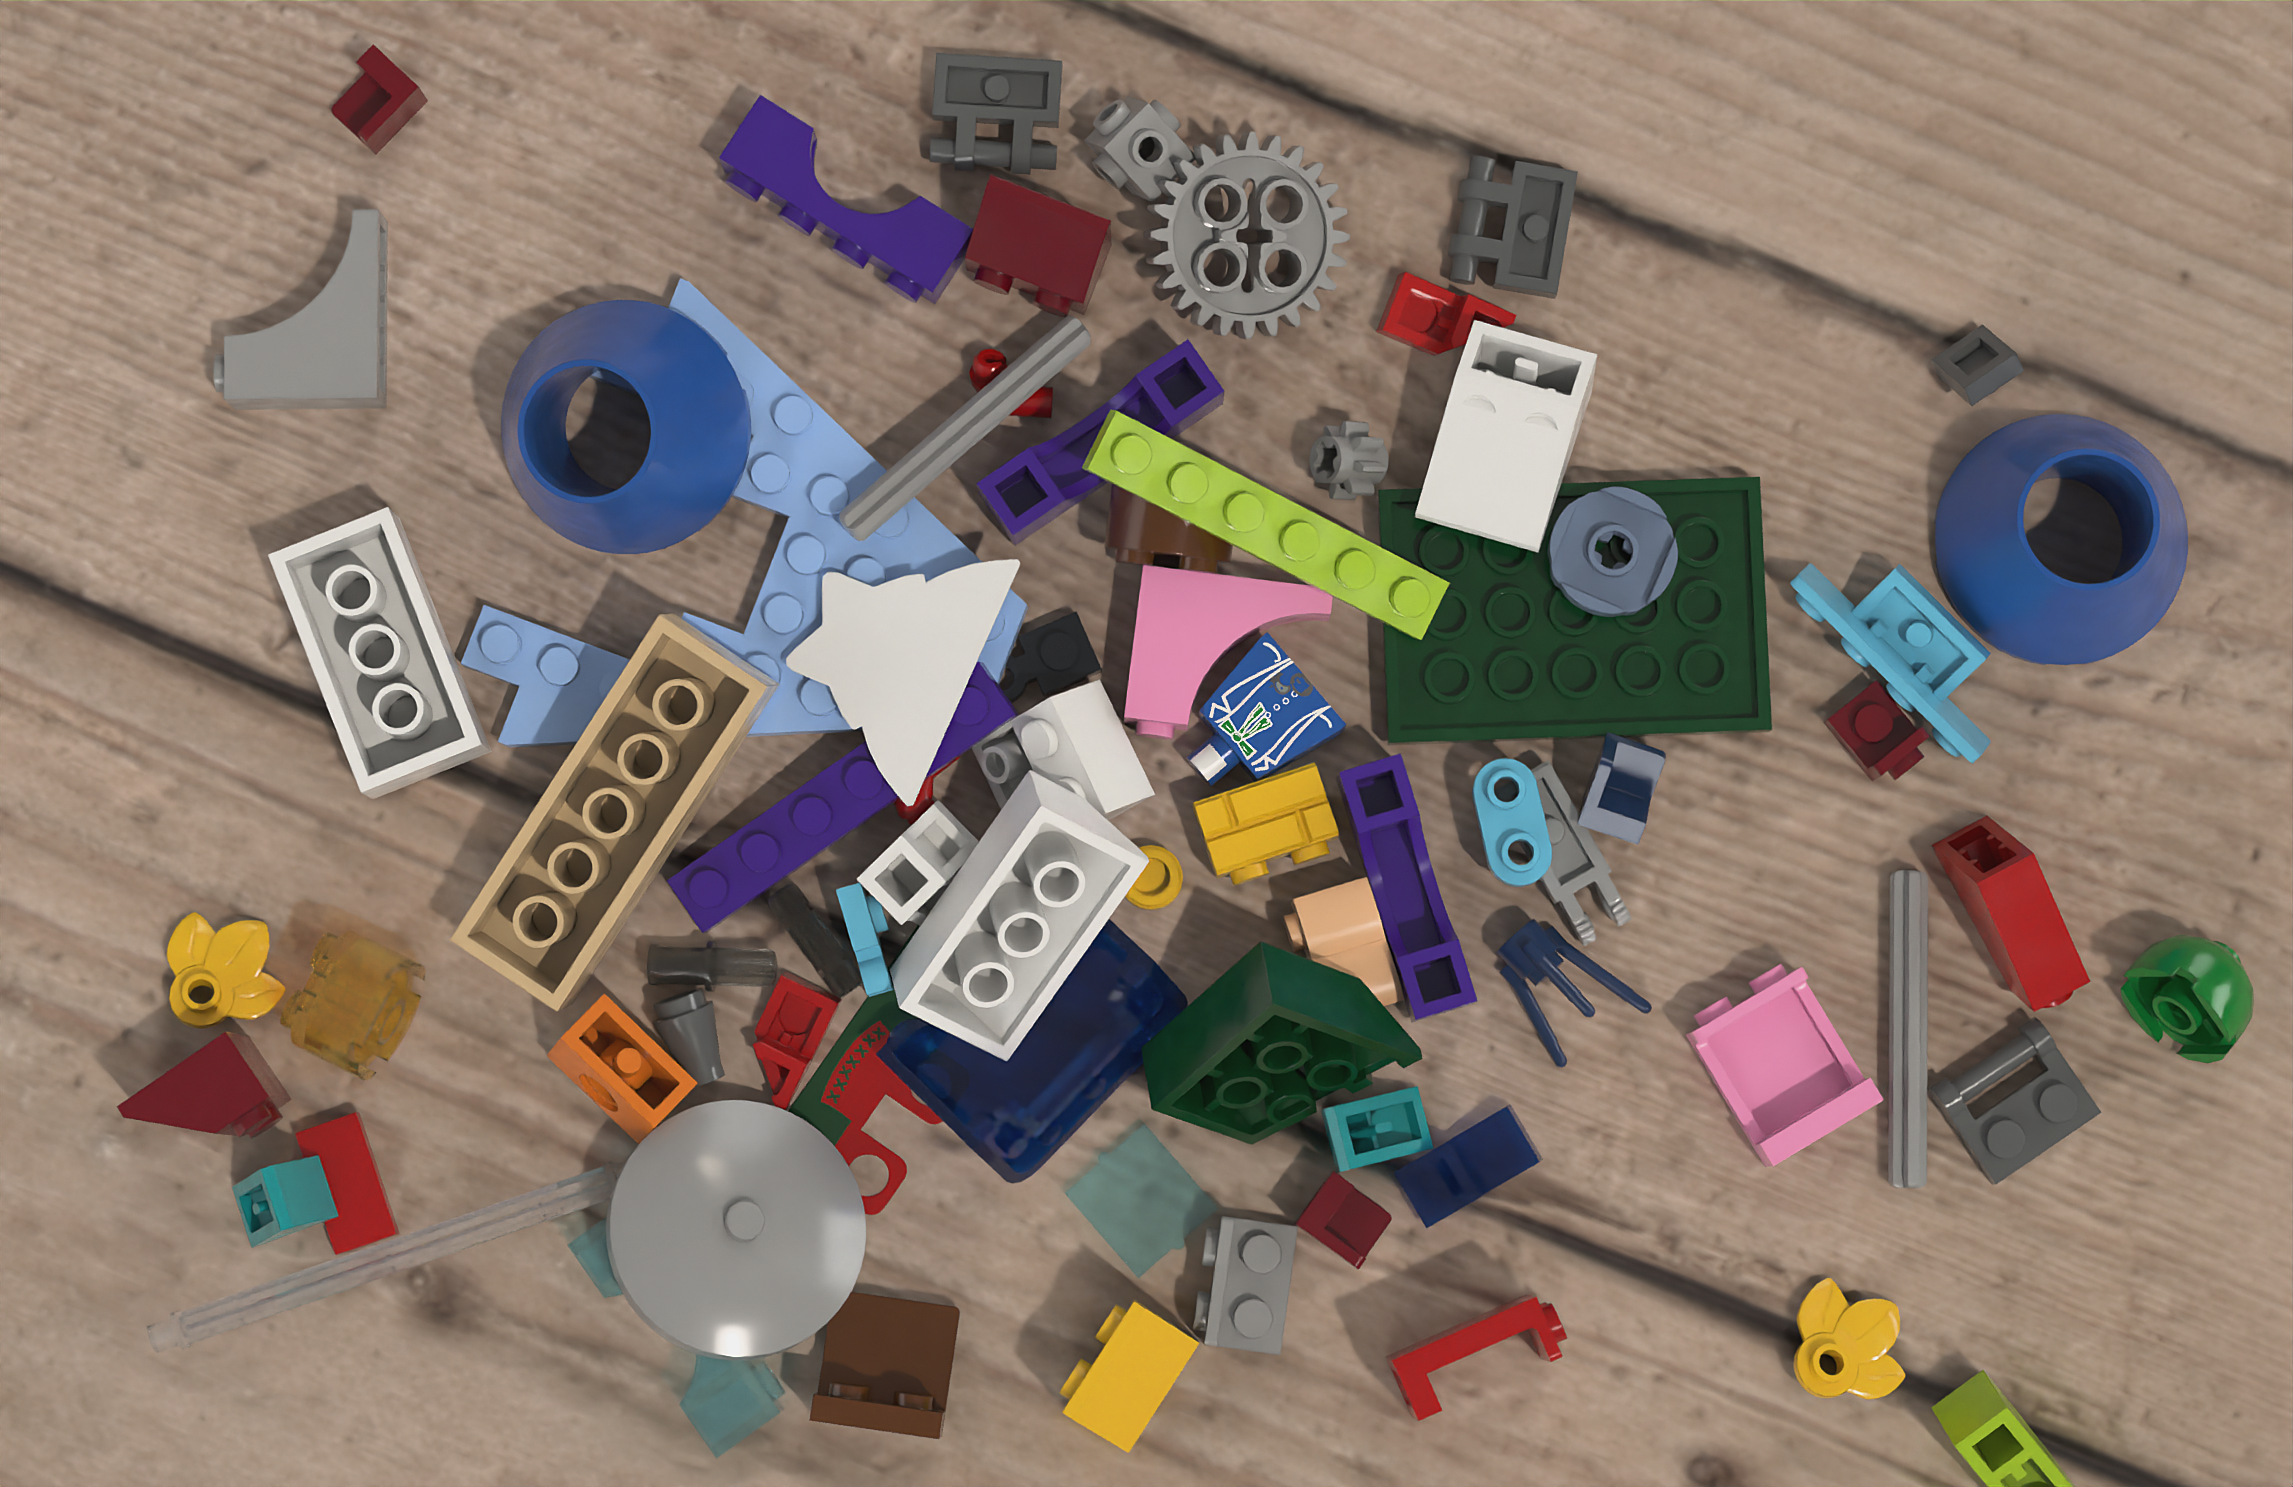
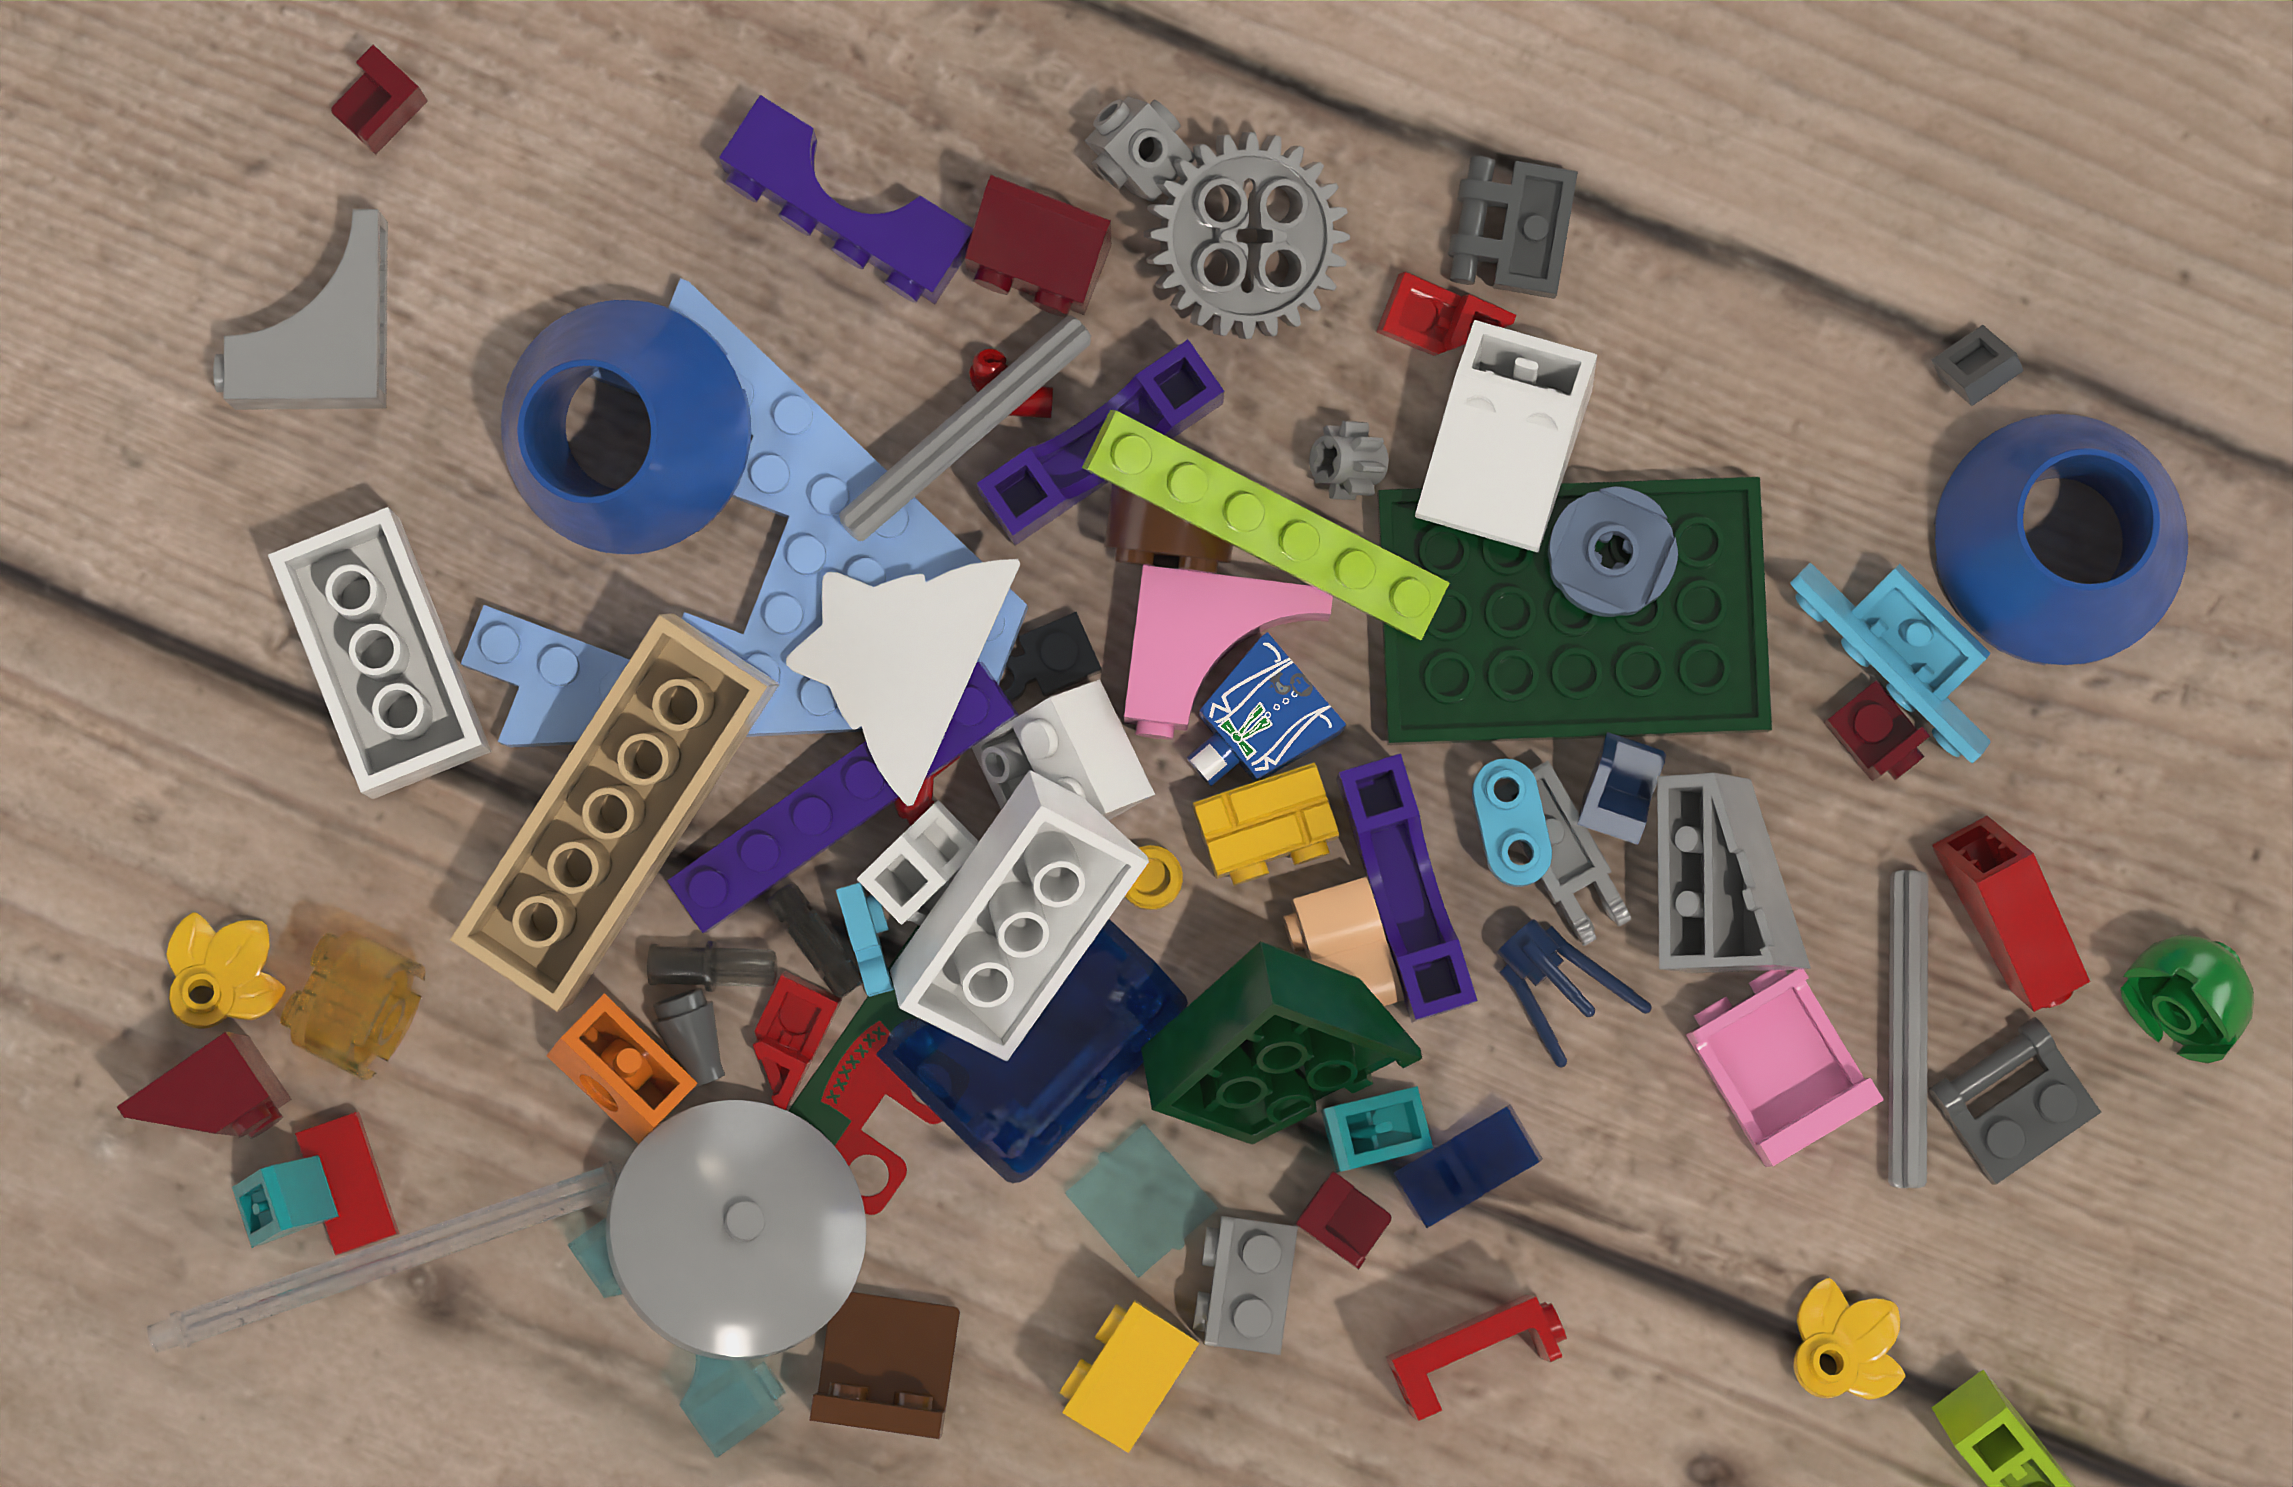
(996, 92): dark grey plate -> none
(1720, 881): none -> light grey wedge

